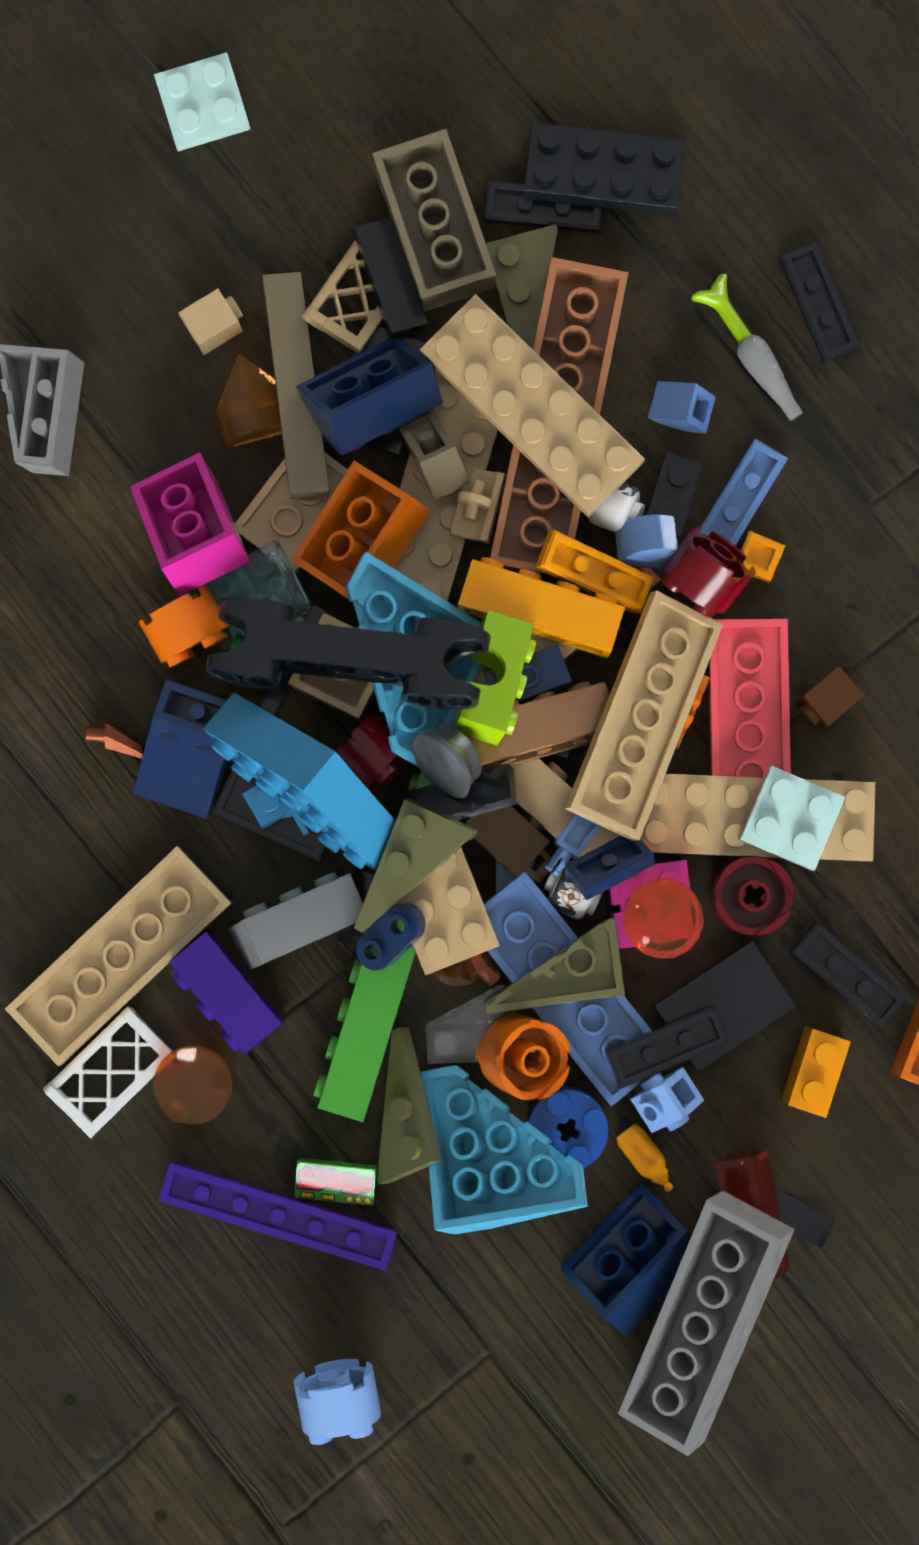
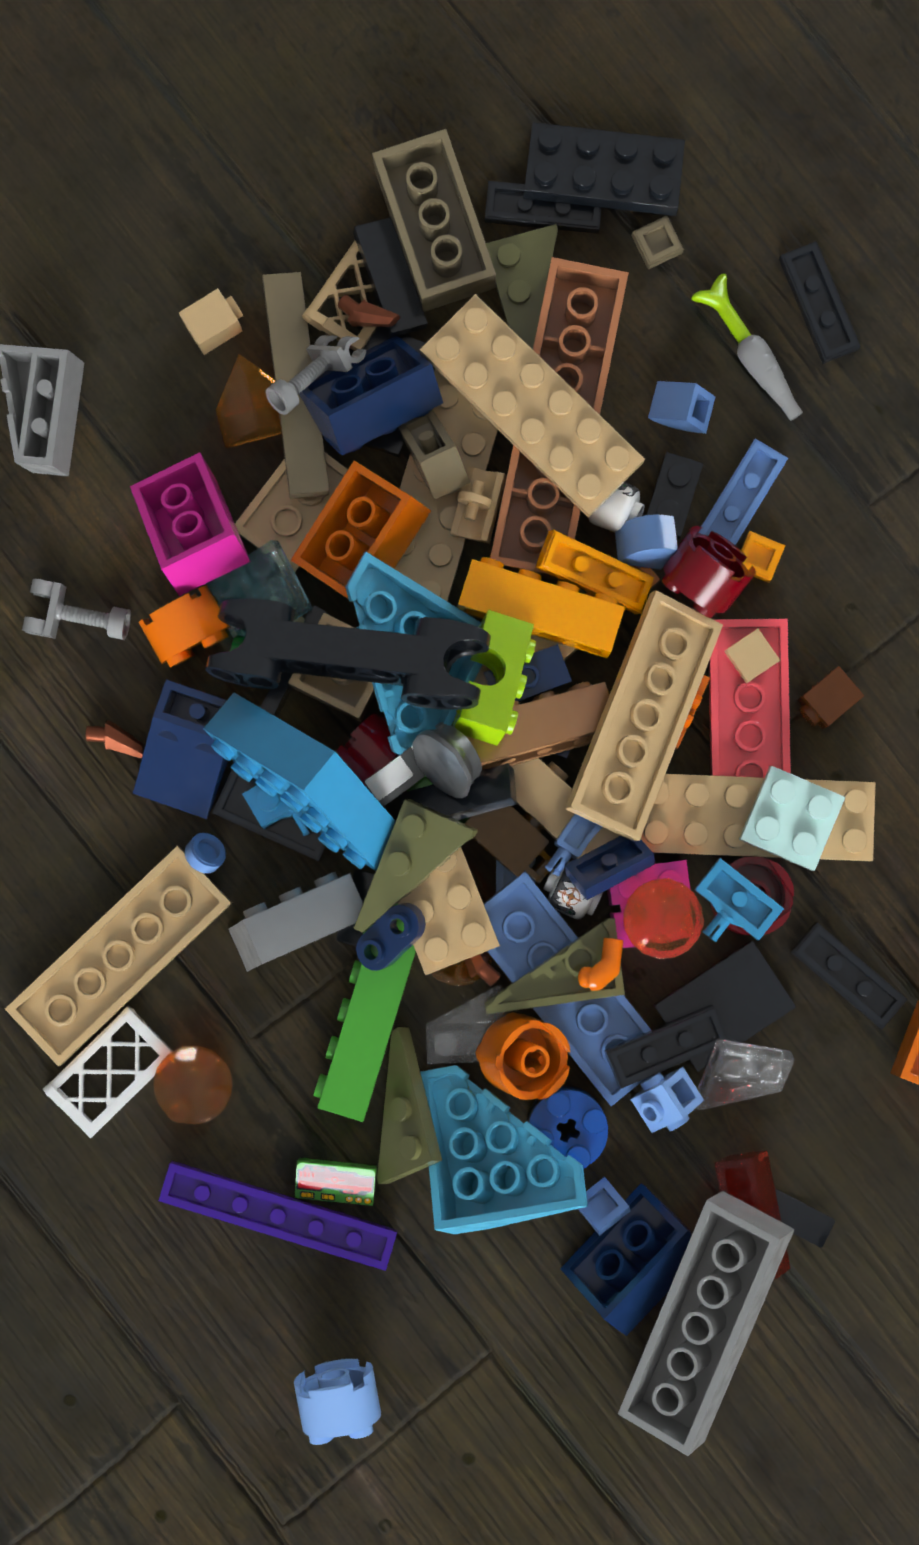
(116, 622): none -> light grey bar
(202, 101): light aqua plate -> none
(205, 853): none -> medium blue tile
(225, 993): dark purple brick -> none
(284, 395): none -> light grey bar
(366, 314): none -> copper bar
(395, 777): none -> white sticker
(604, 1206): none -> medium blue plate
(606, 969): none -> orange arm
(644, 1155): light orange piece -> none
(657, 242): none -> dark tan tile
(736, 902): none -> dark azure plate
(743, 1073): none -> clear wing
(752, 655): none -> tan tile
(815, 1071): light orange brick -> none

